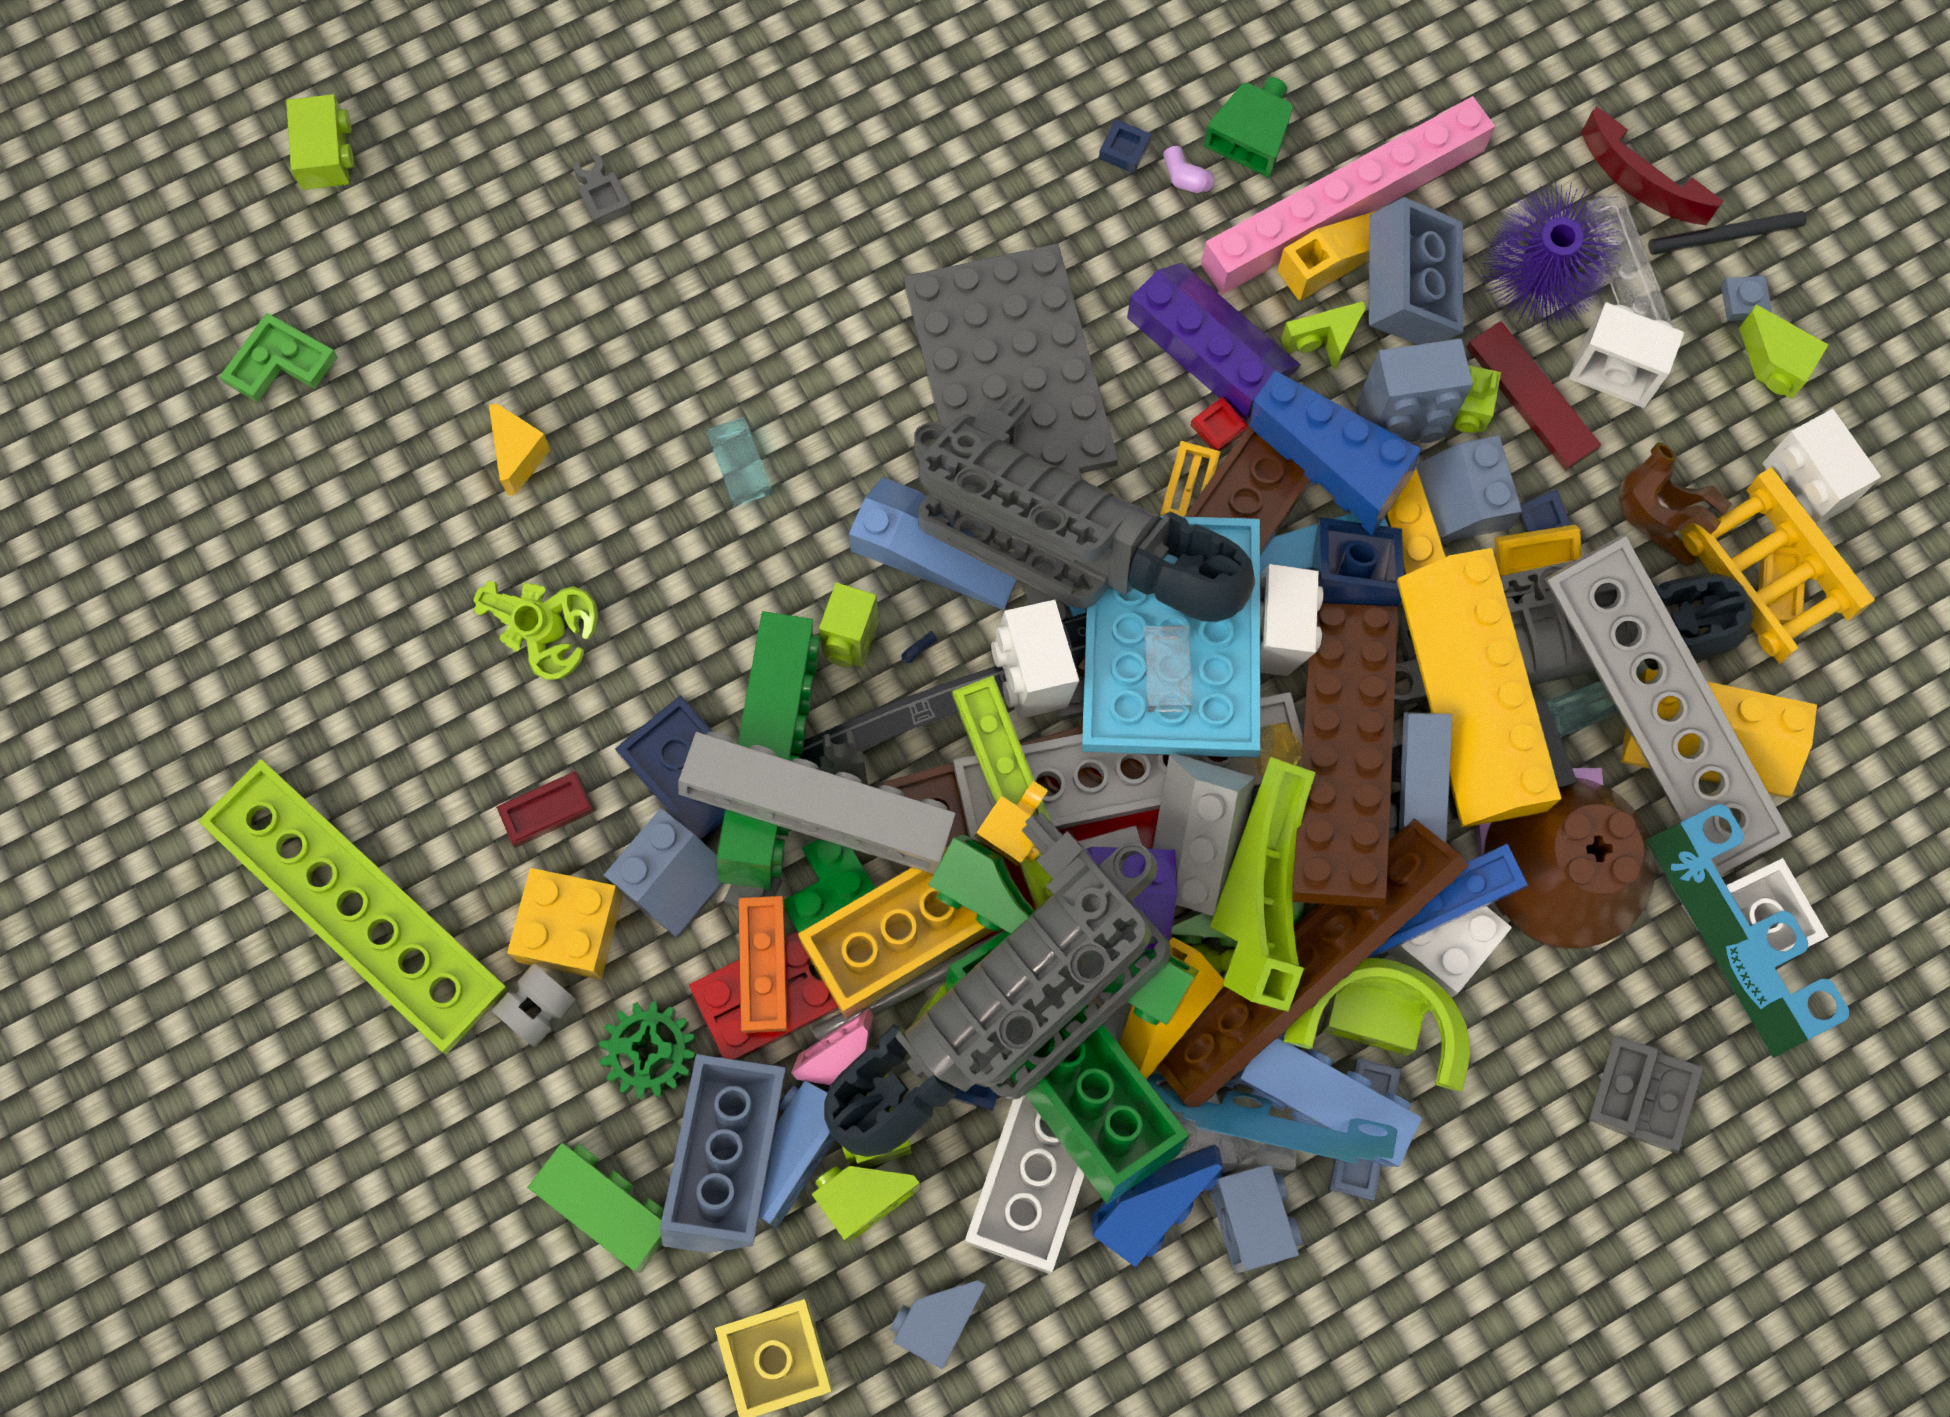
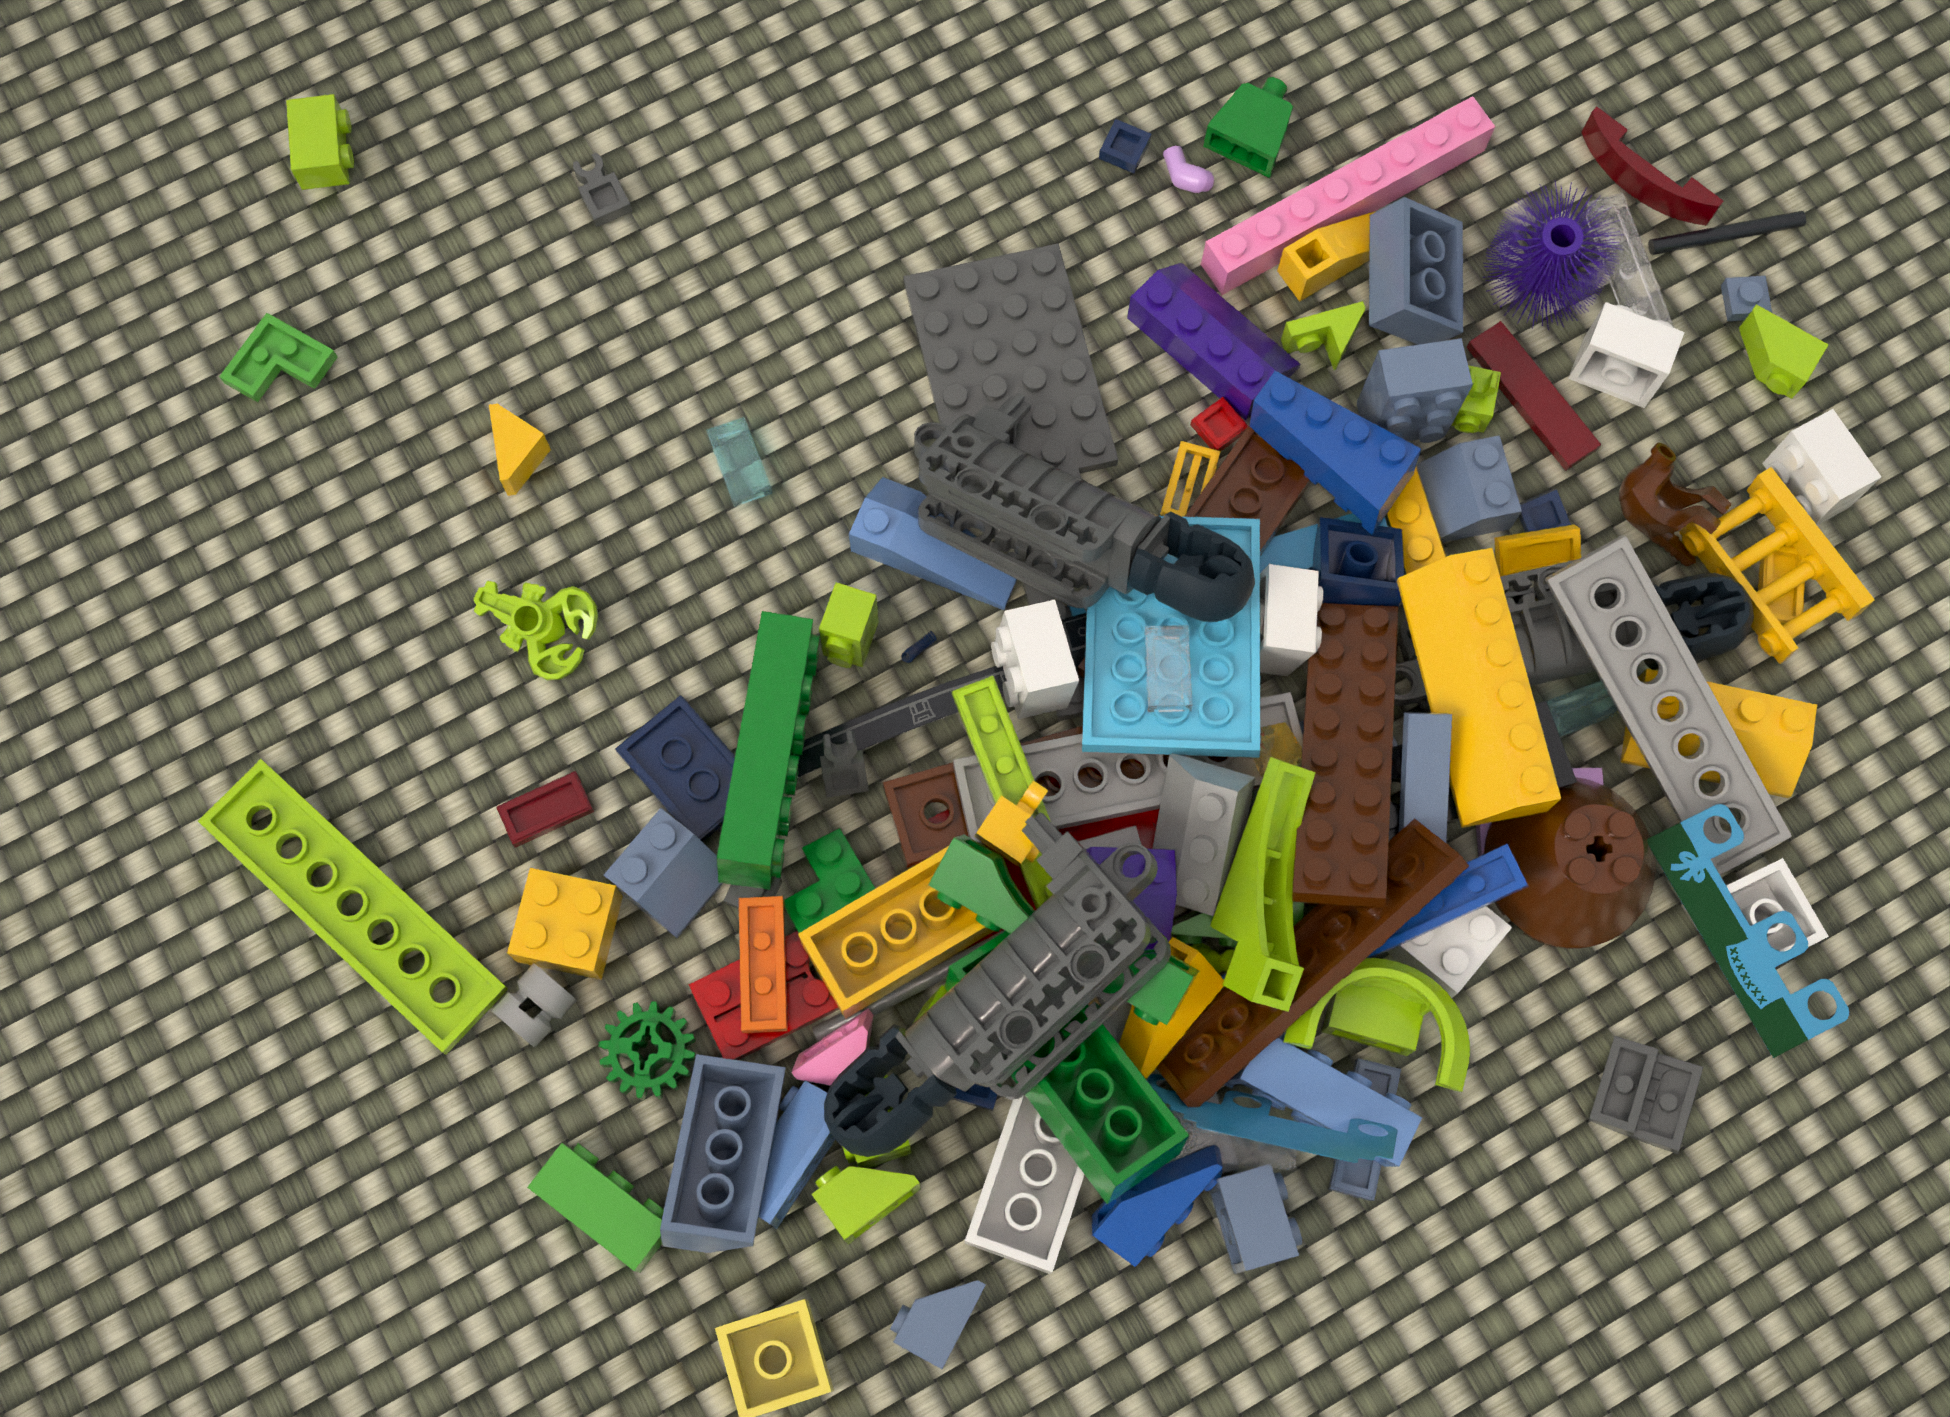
(815, 801): light grey brick -> none

